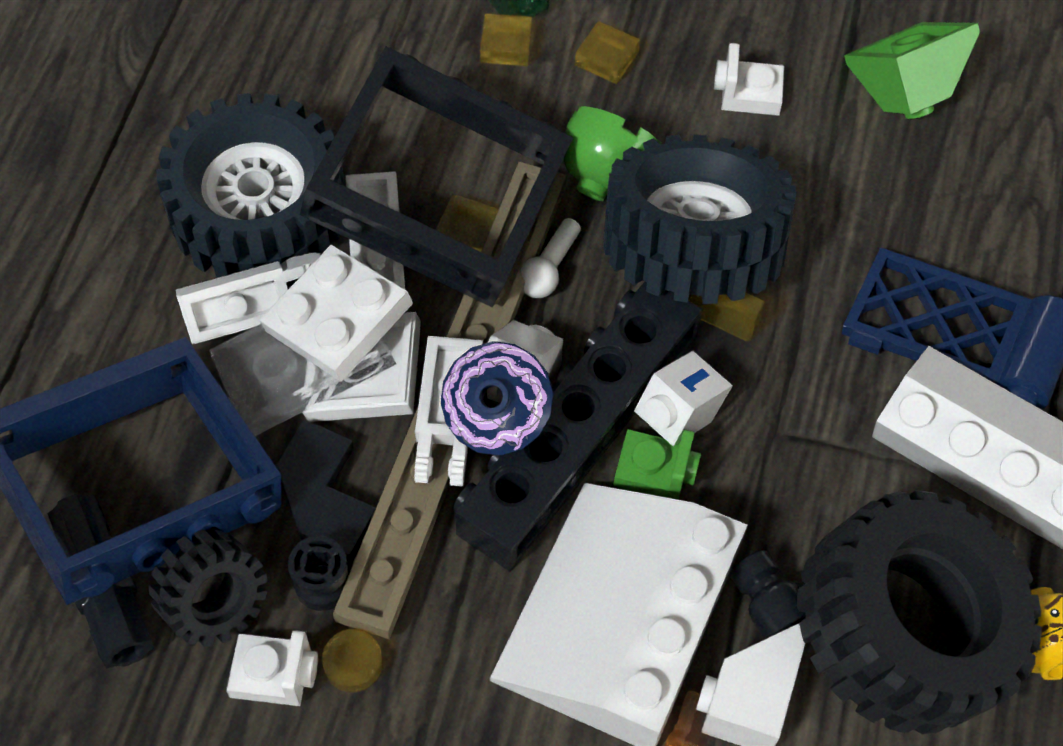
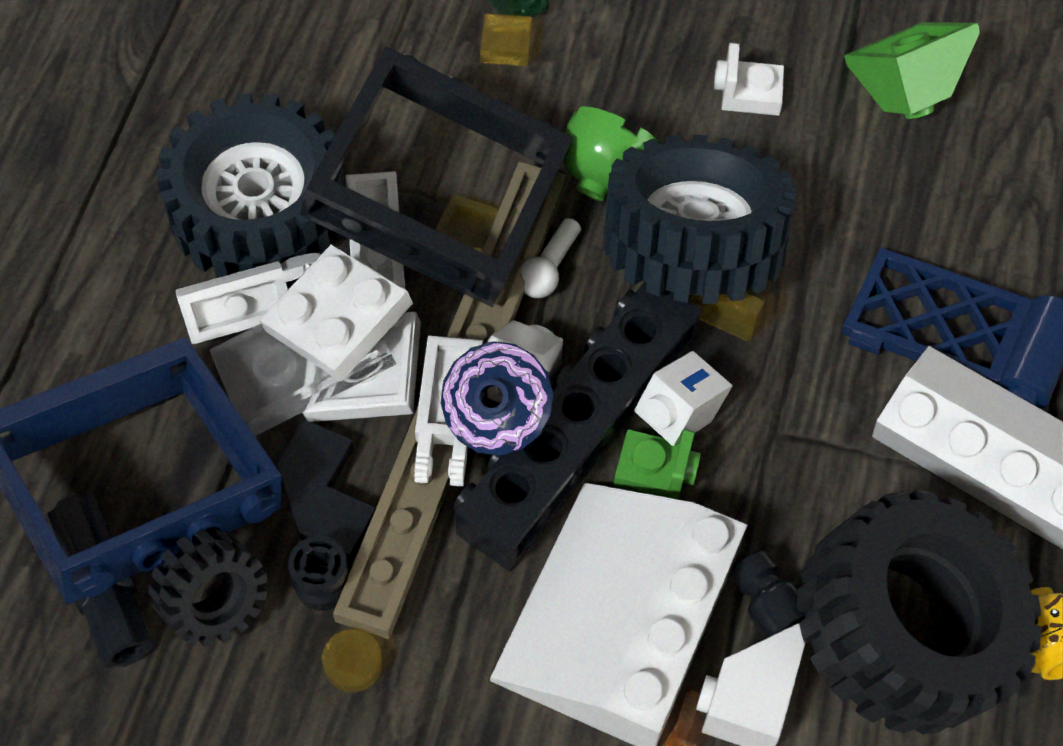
(272, 669): white bracket -> none
(607, 52): clear yellow tile -> none

